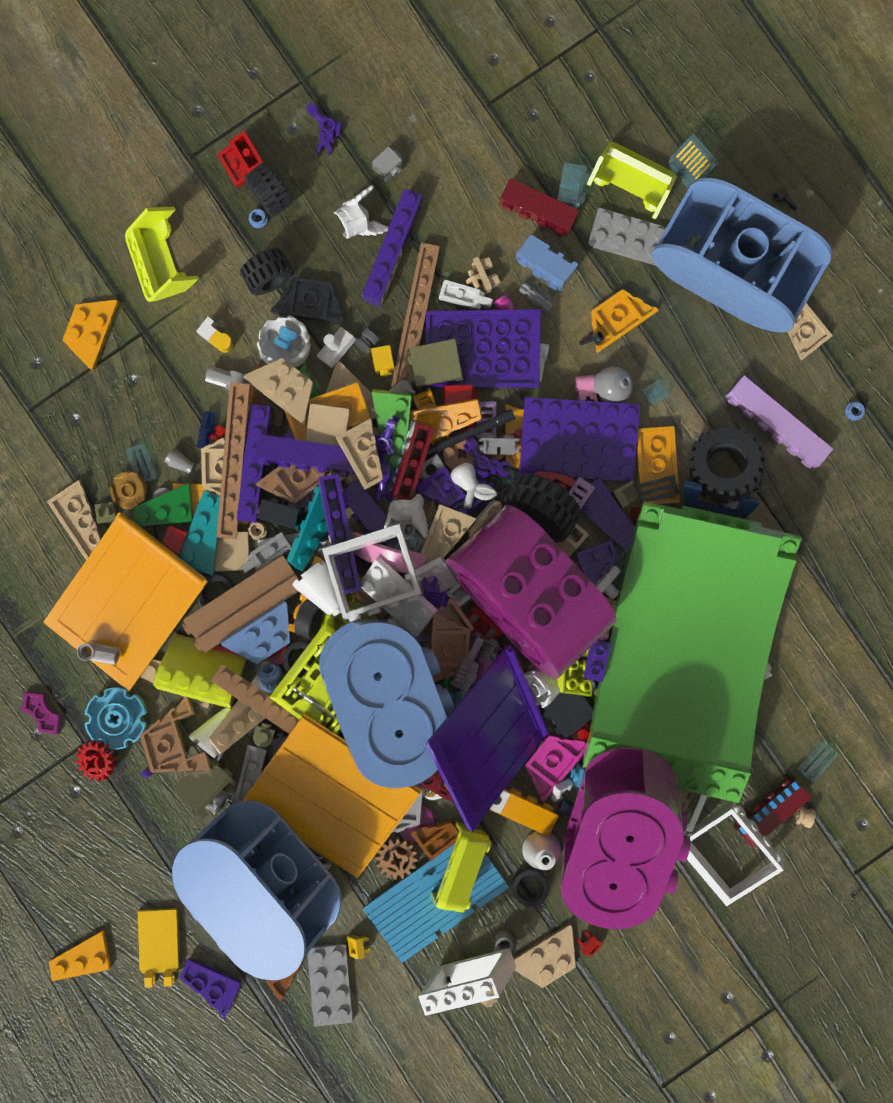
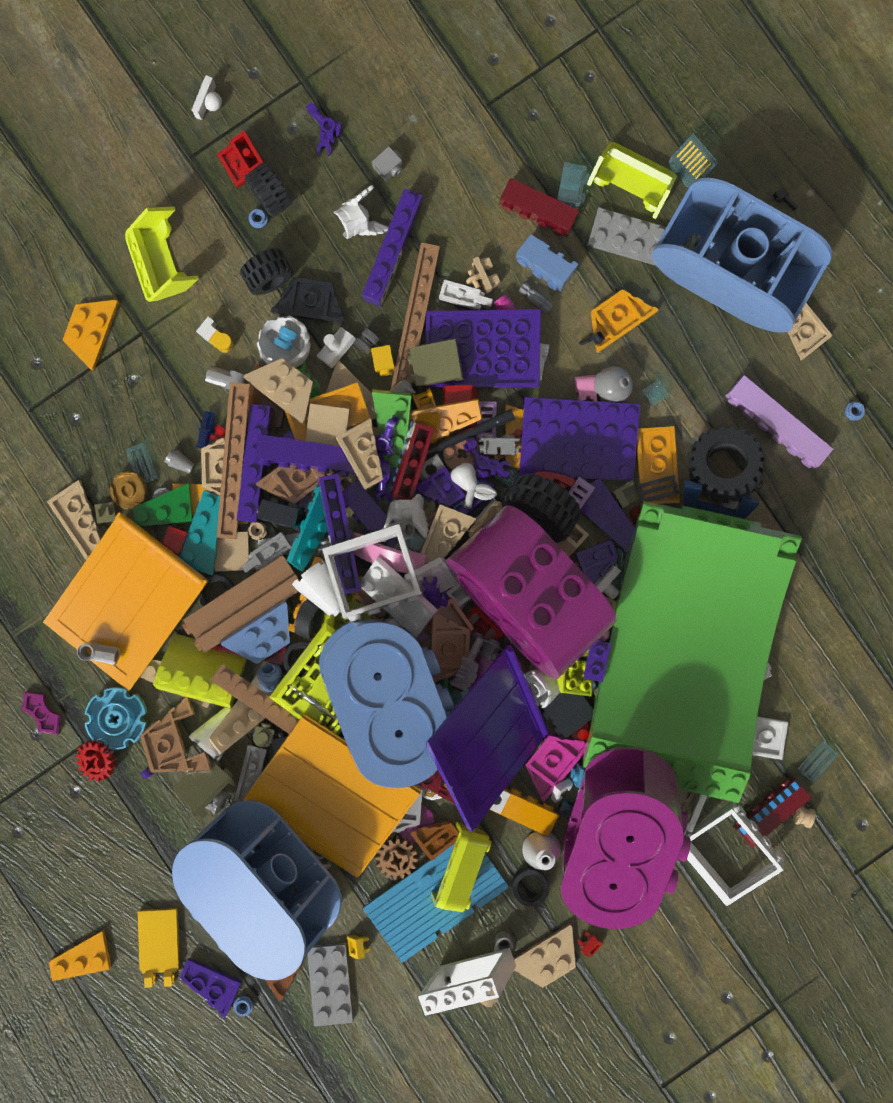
(206, 98): none -> white tile
(243, 1011): none -> medium blue plate
(769, 737): none -> white tile

